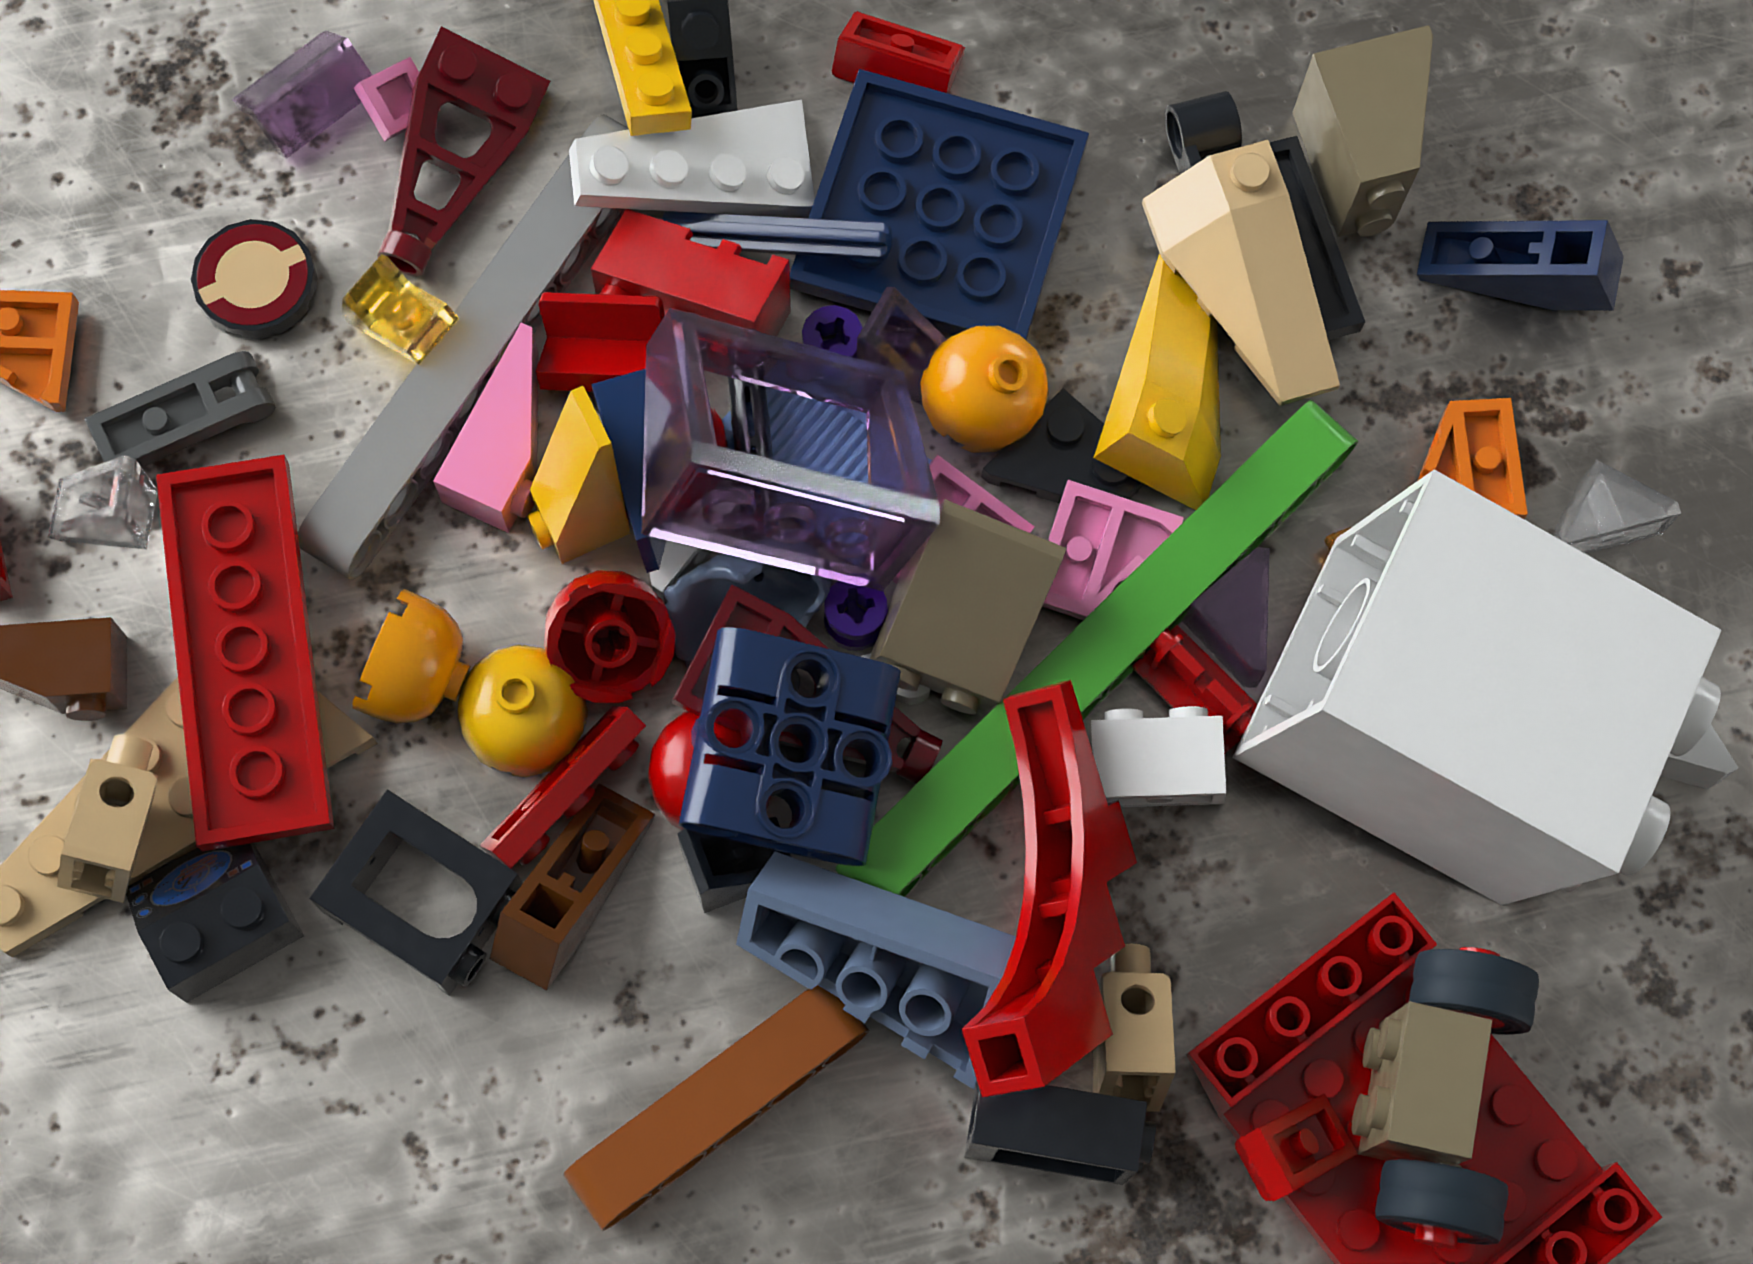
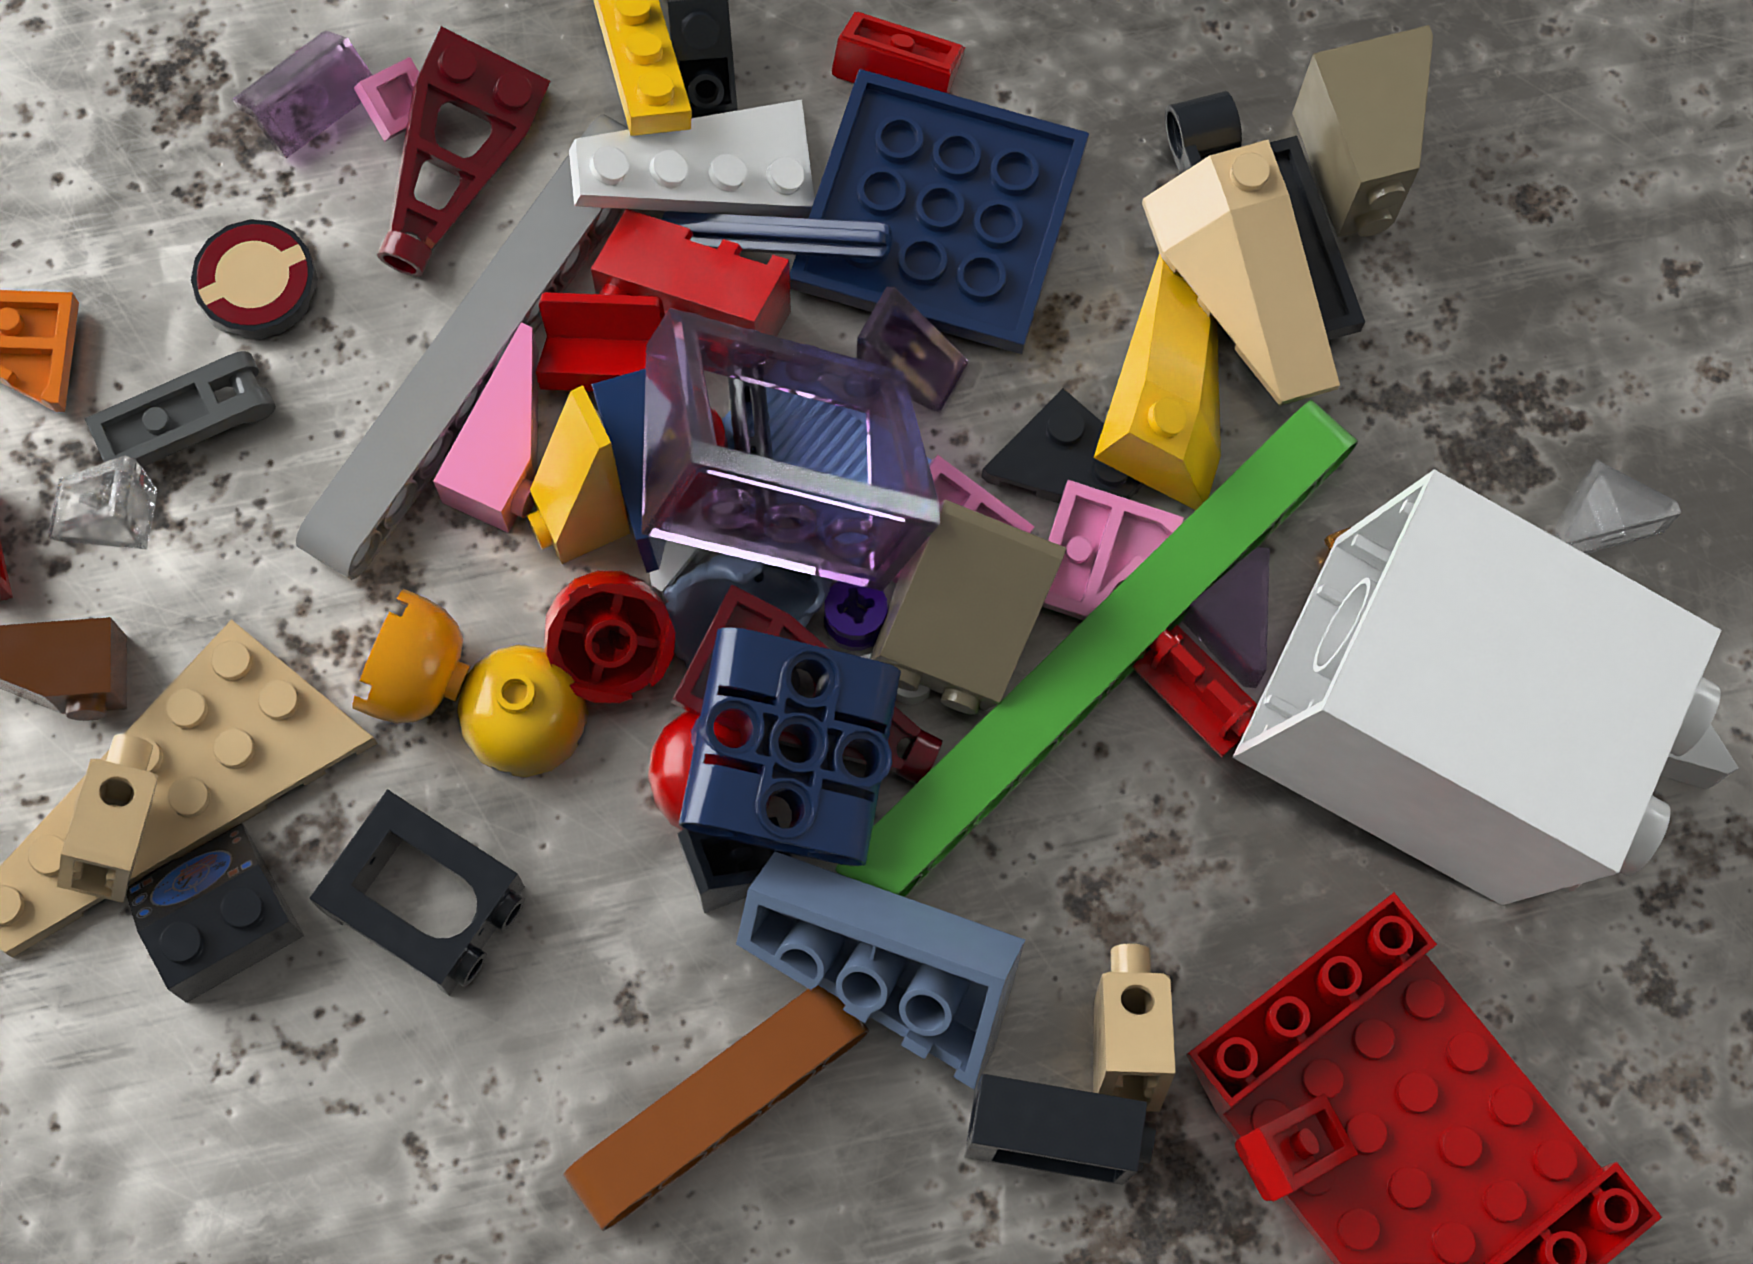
(243, 653): red plate -> none
(397, 311): clear yellow slope -> none
(564, 788): red plate -> none
(569, 887): reddish brown slope -> none
(833, 320): dark purple wheel -> none
(984, 388): light orange cylinder -> none
(1049, 999): red arch -> none
(1160, 758): white brick -> none
(1429, 1091): brick -> none
(1480, 451): orange wing -> none
(1526, 261): dark blue slope -> none

